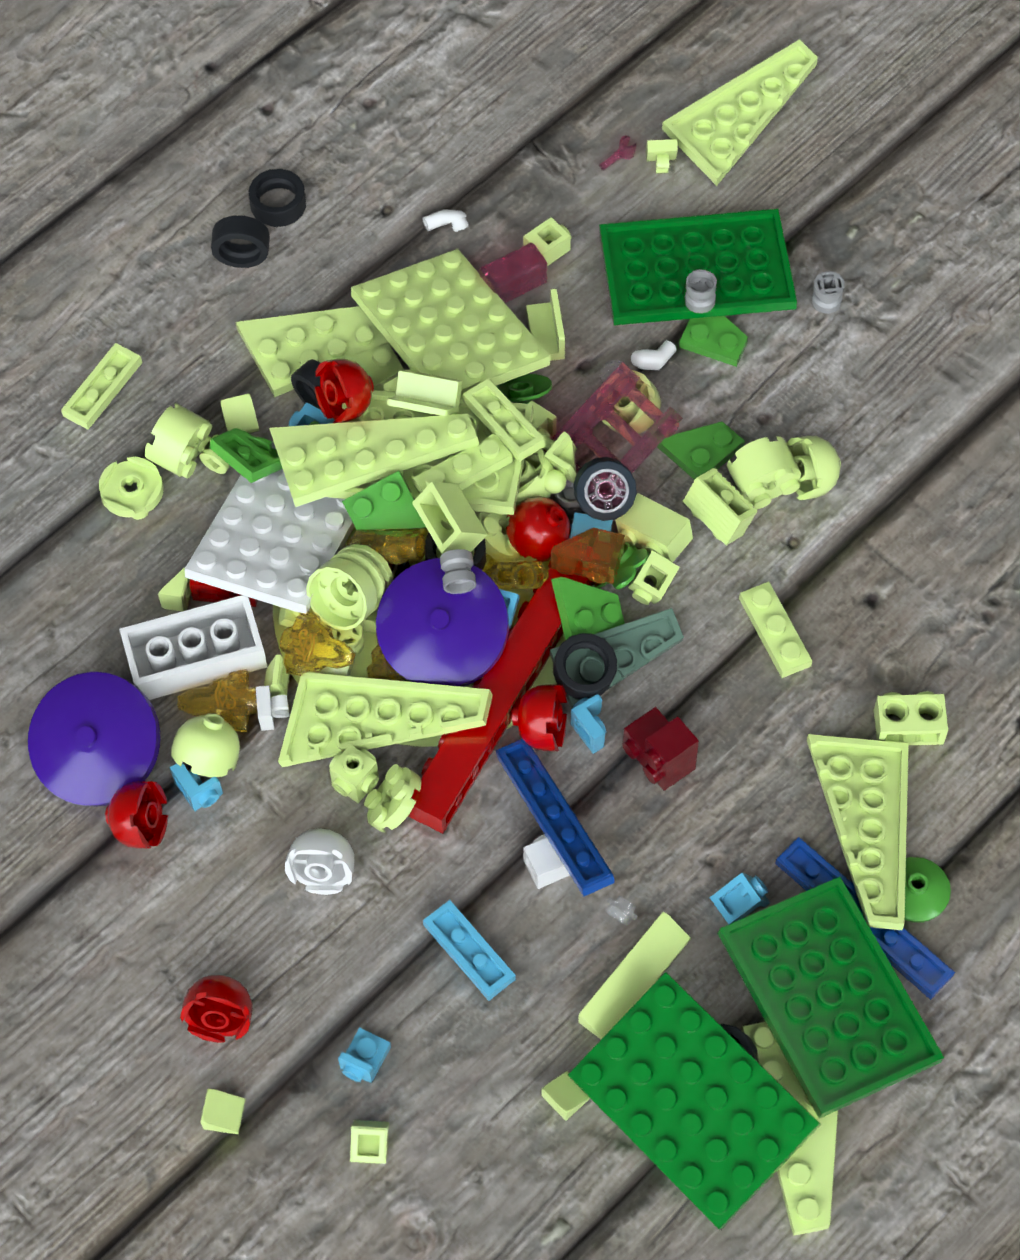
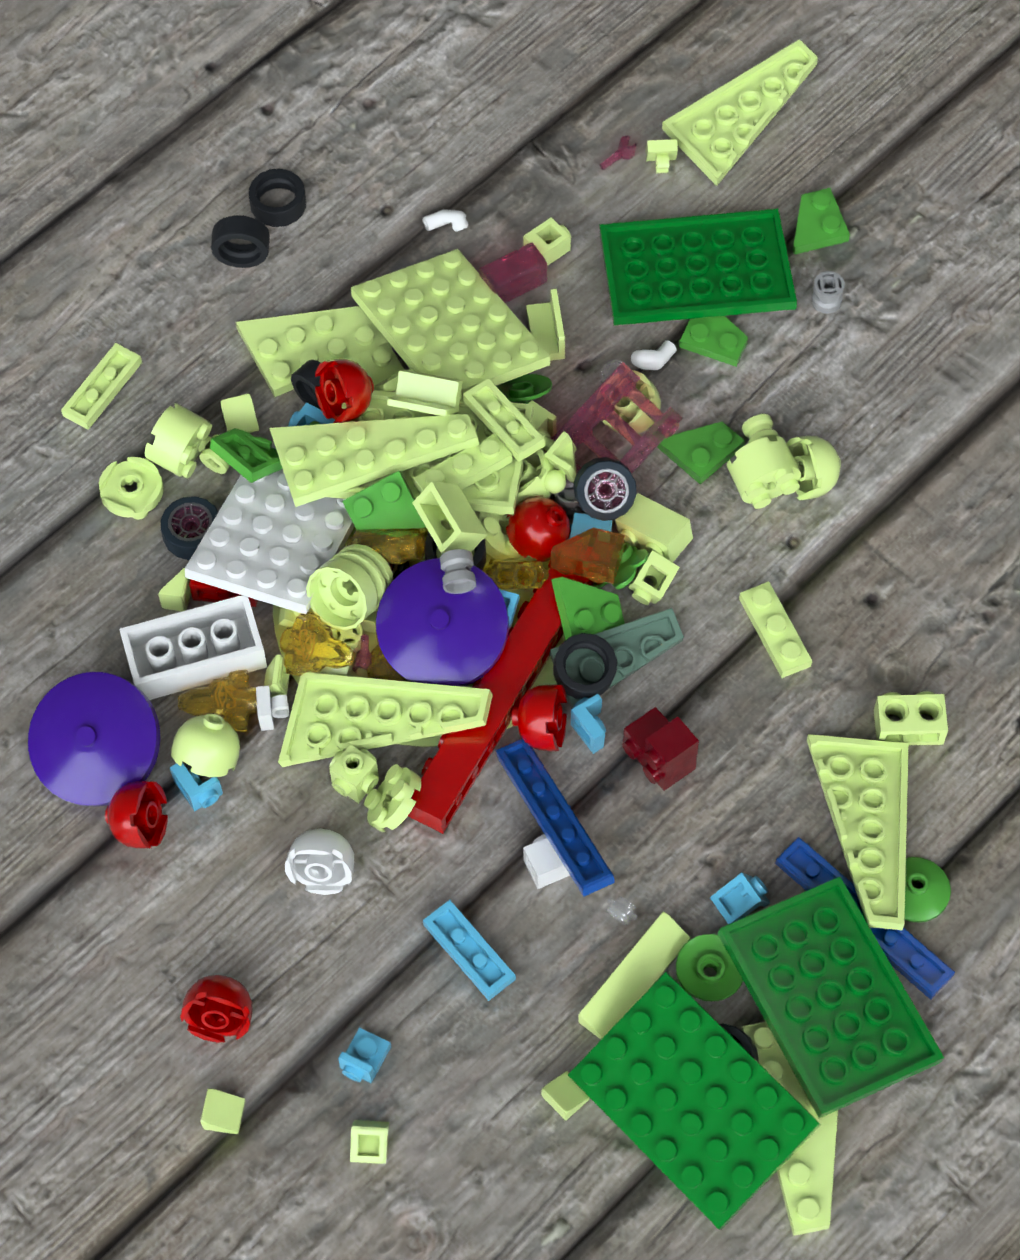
(180, 518): none -> wheel
(363, 657): none -> clear pink hand
(700, 291): light grey wheel -> none
(703, 953): none -> bright green dish
(719, 506): yellowish green brick -> none
(759, 427): none -> yellowish green wheel
(819, 222): none -> bright green wing

